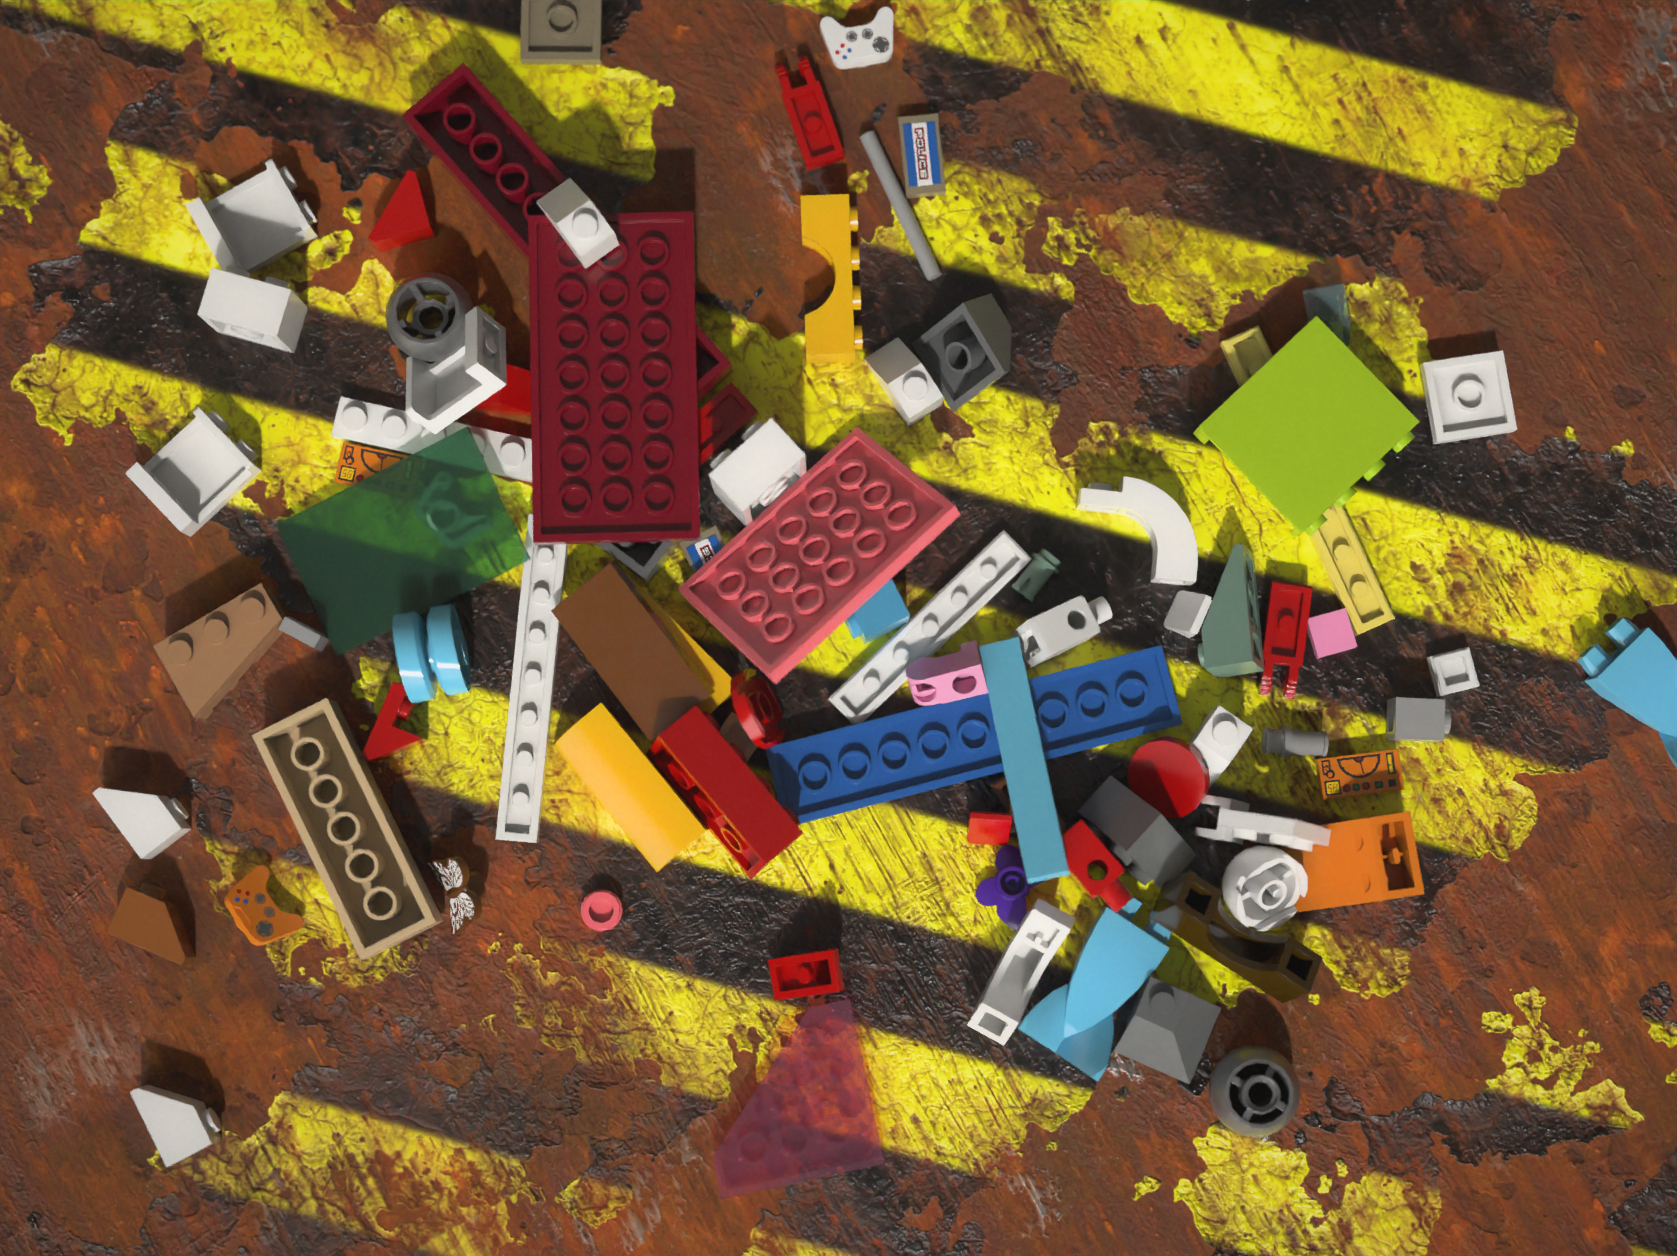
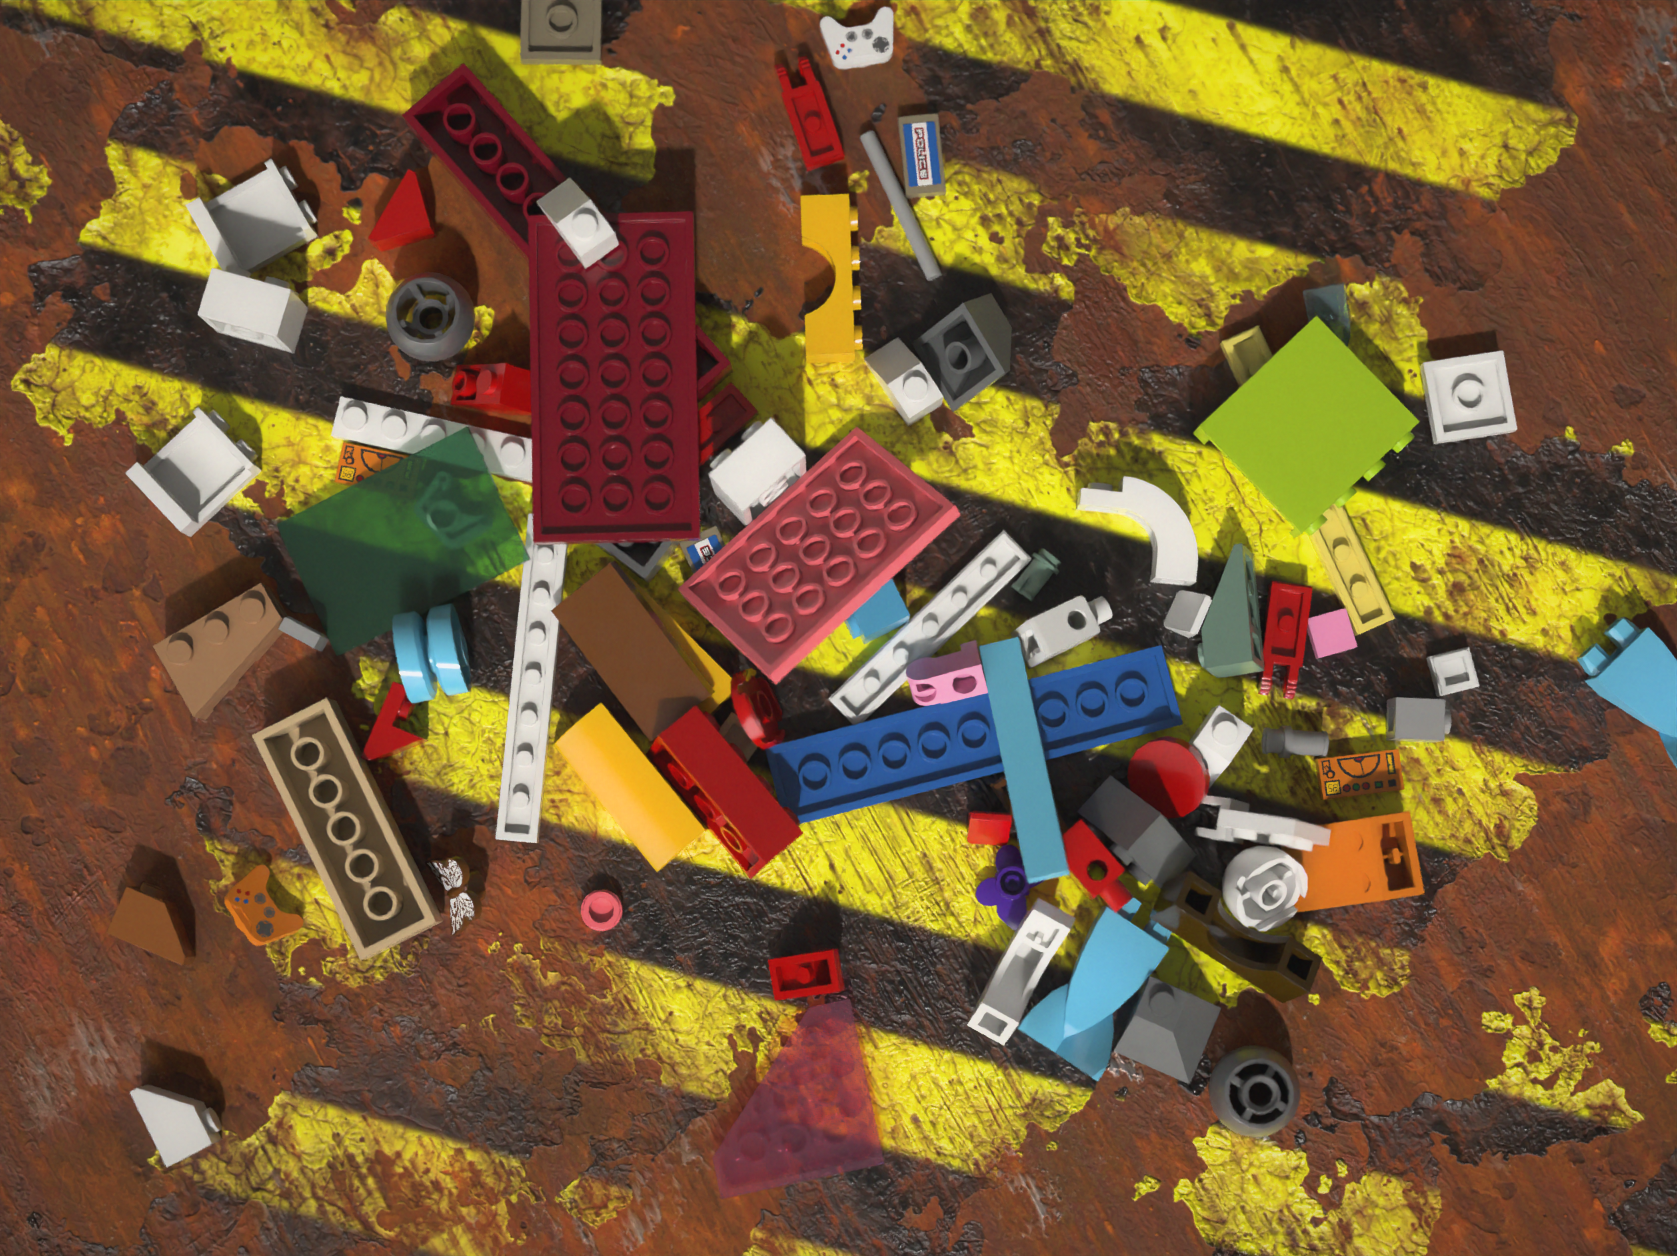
(145, 819): white slope -> none
(454, 386): white panel -> none

